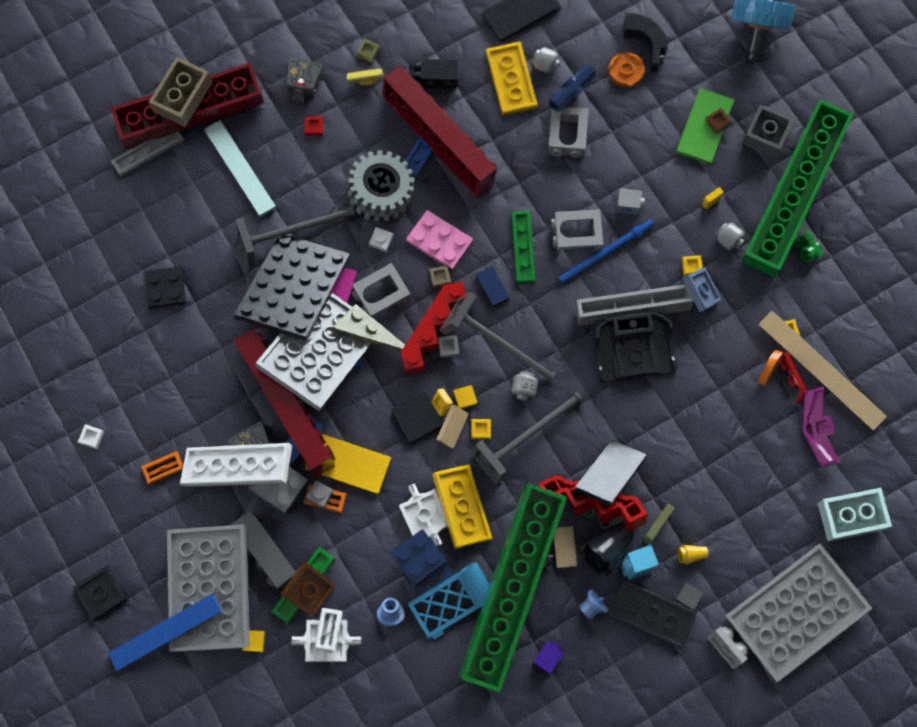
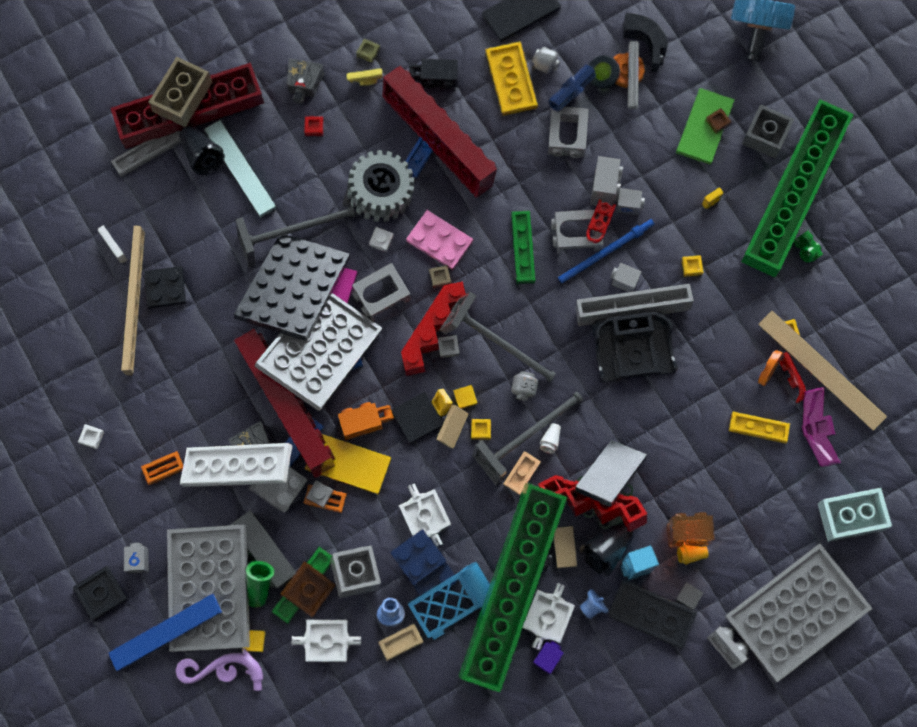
(111, 243): none -> white tile
(133, 301): none -> tan tile
(136, 558): none -> light grey brick
(201, 151): none -> black cone
(254, 669): none -> lavender plant
(258, 581): none -> green plant
(326, 647): white tile -> none
(355, 571): none -> light grey brick
(363, 326): wing -> none
(363, 419): none -> orange brick
(400, 642): none -> tan tile
(462, 506): yellow tile -> none
(492, 286): dark blue tile -> none
(522, 473): none -> light nougat plate
(548, 616): none -> white plate
(550, 440): none -> white cone
(599, 225): none -> red piece
(606, 70): none -> black wheel
(606, 180): none -> light grey brick
(625, 277): none -> light grey brick
(633, 69): none -> light grey axle
(657, 524): olive tile -> none
(690, 530): none -> clear orange brick
(702, 289): sand blue tile -> none
(730, 236): light grey head -> none
(759, 427): none -> yellow tile

